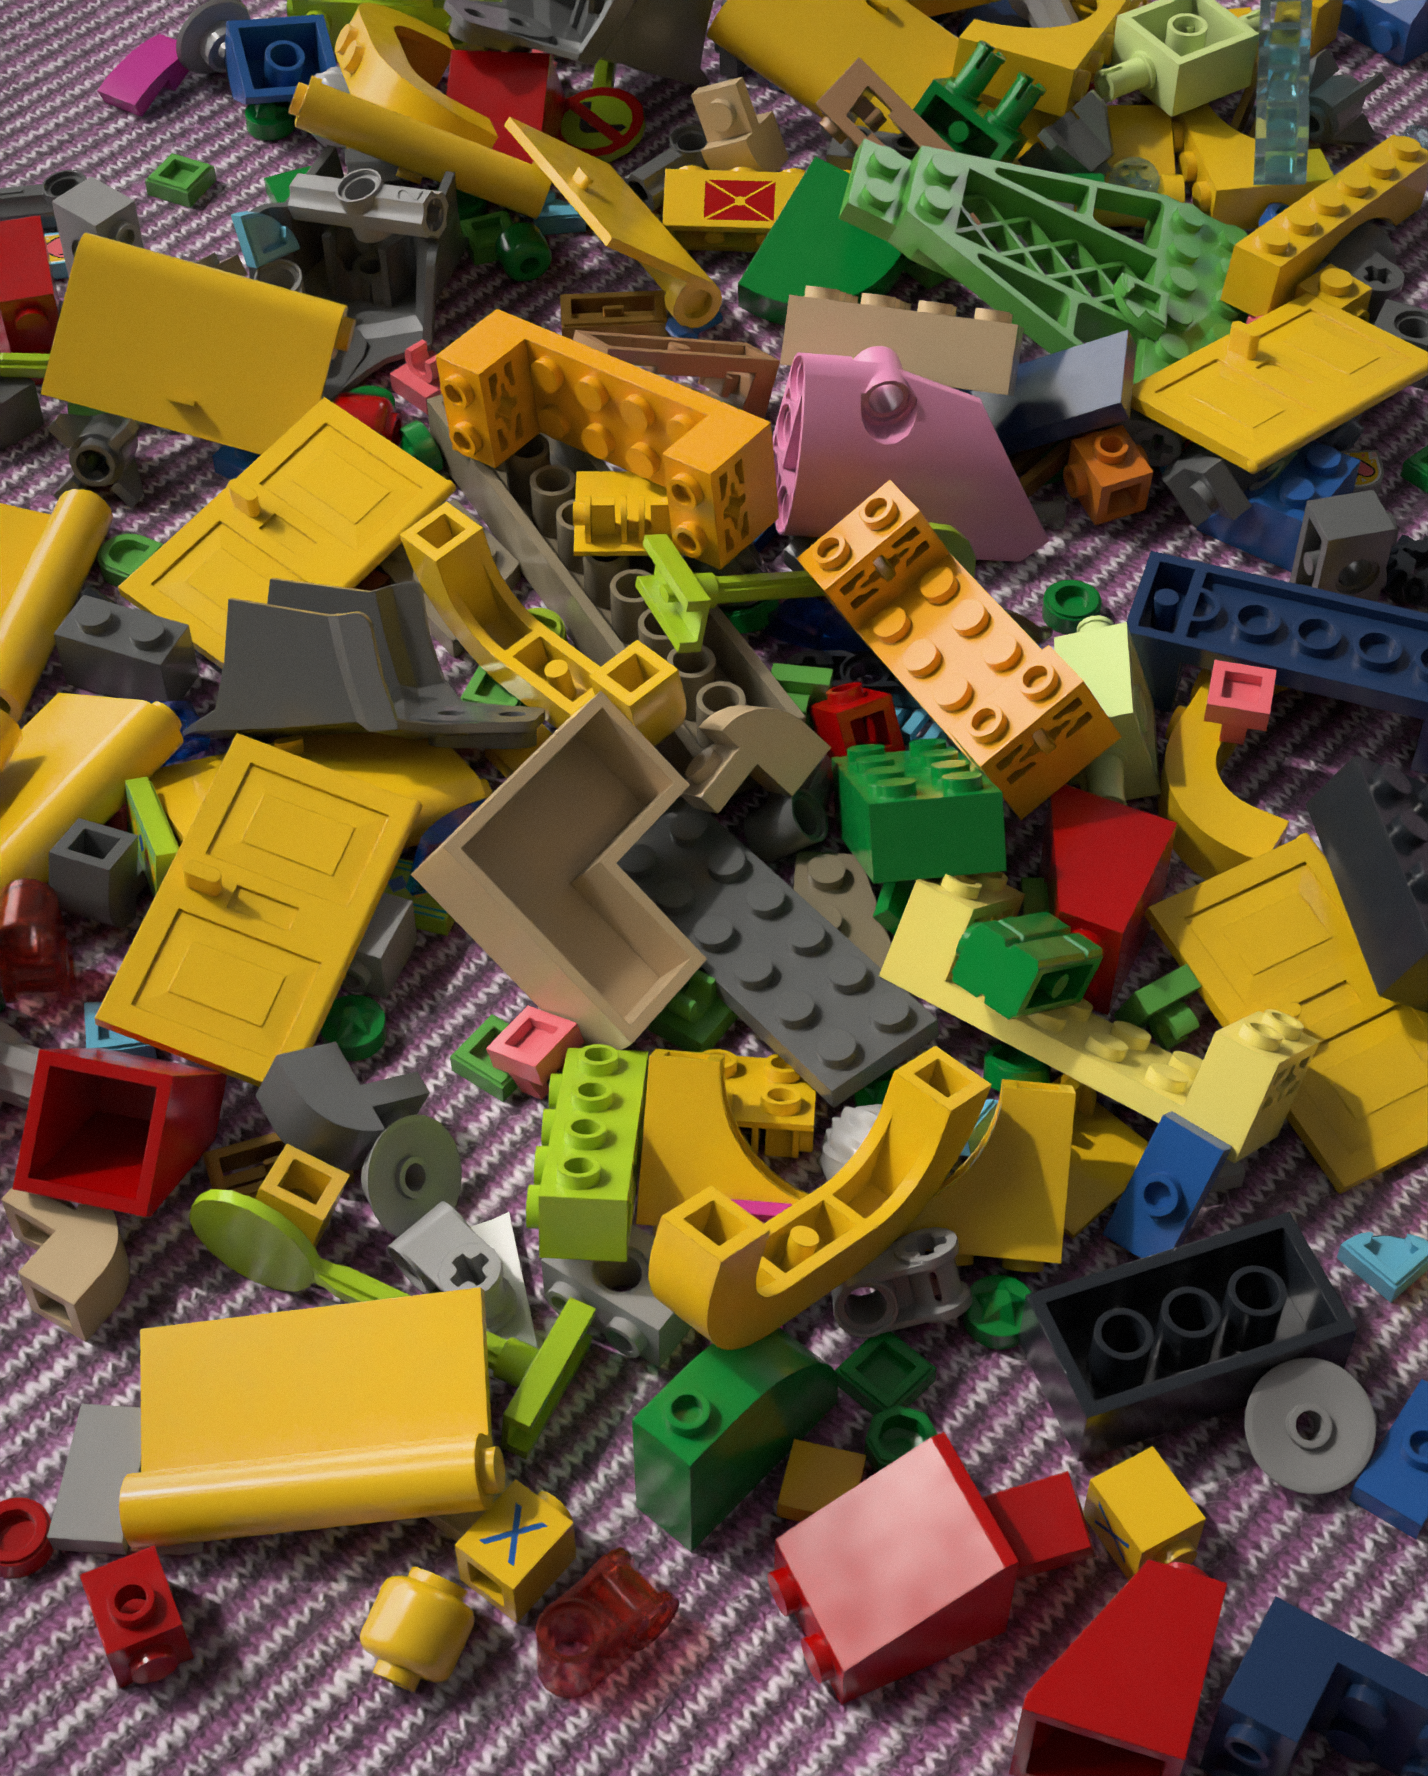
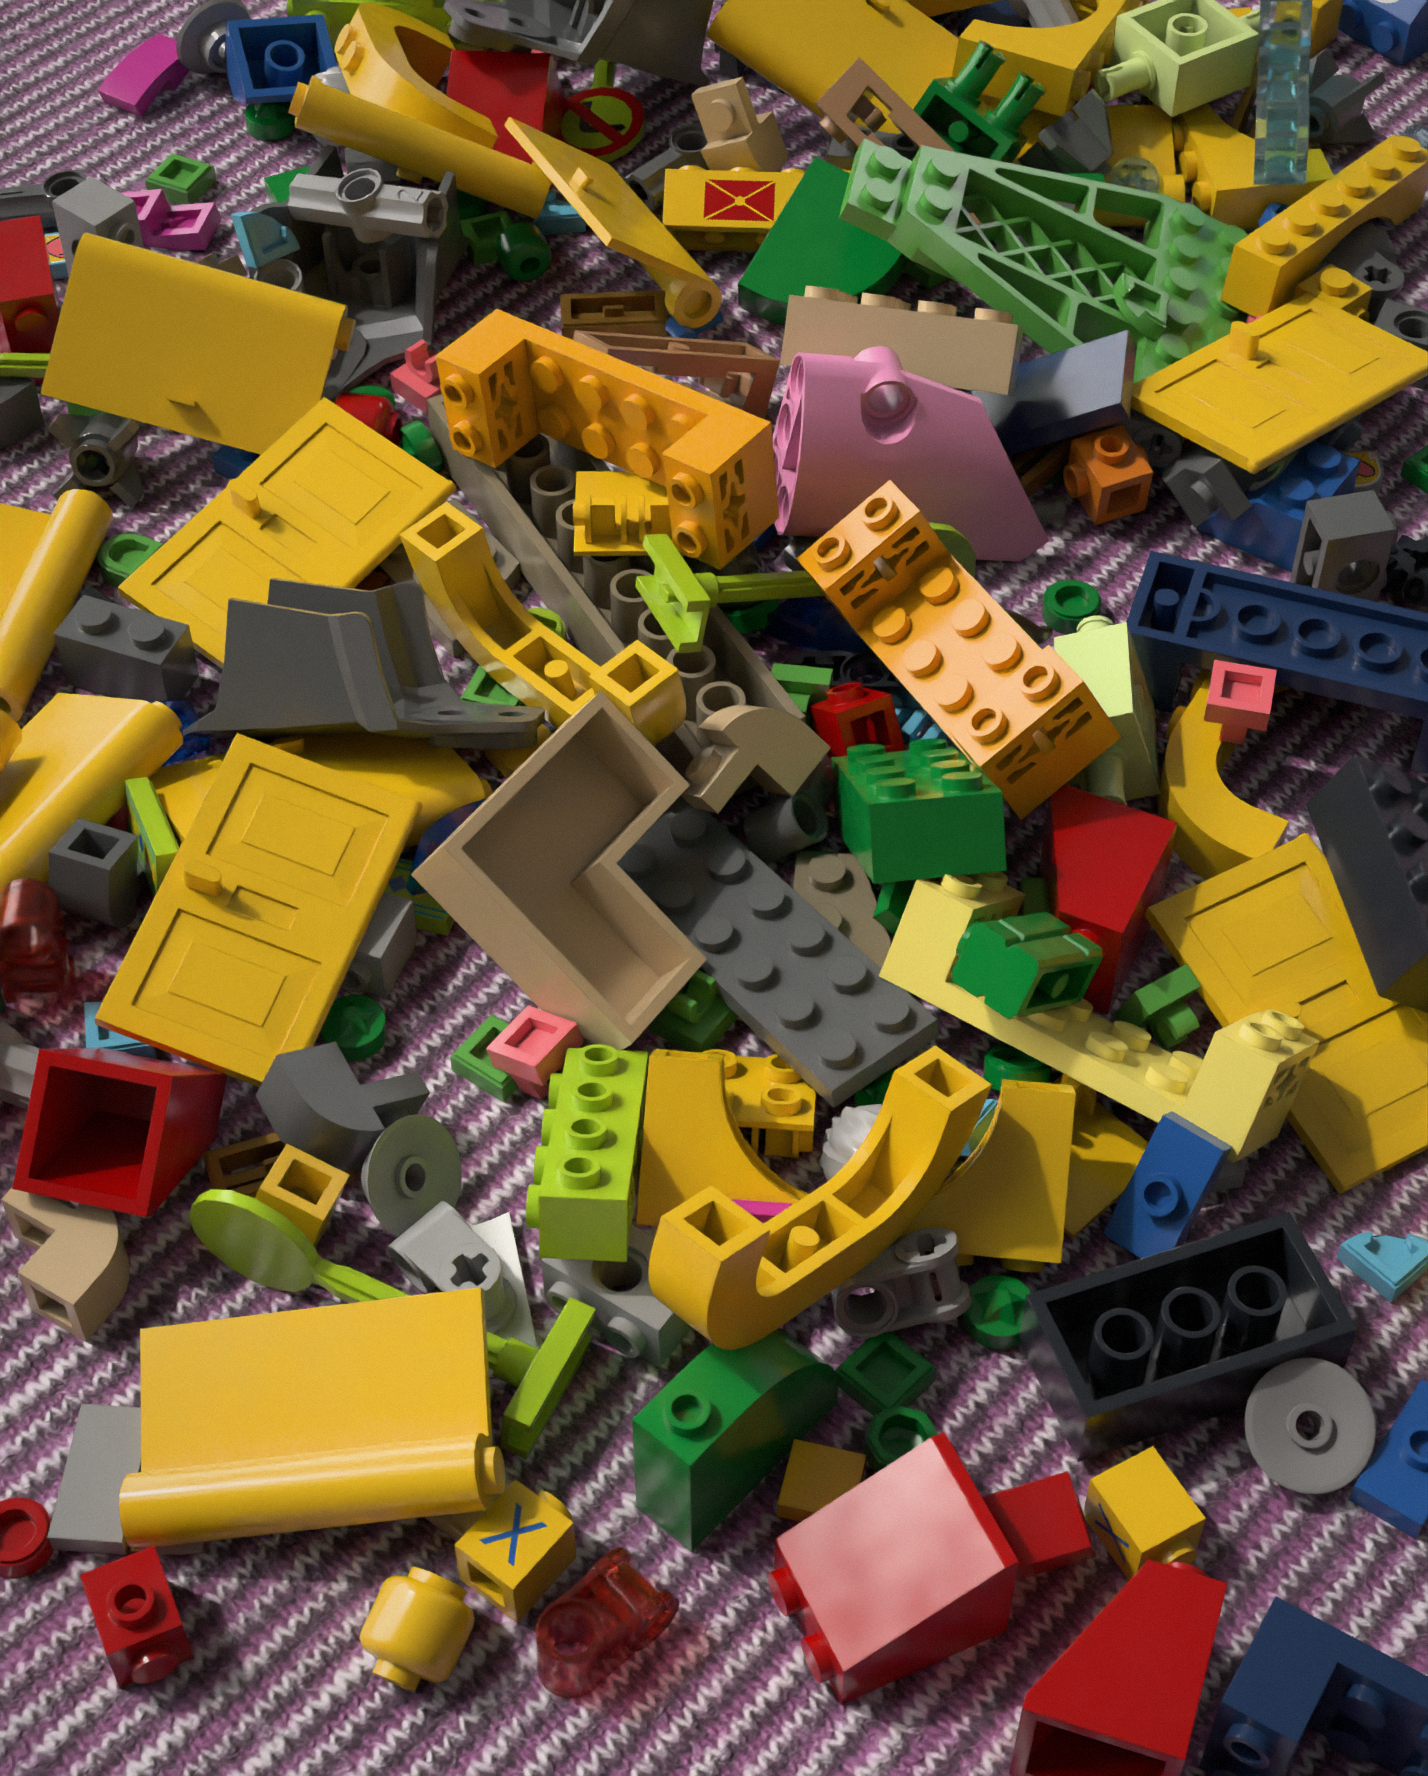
(174, 226): none -> dark pink slope

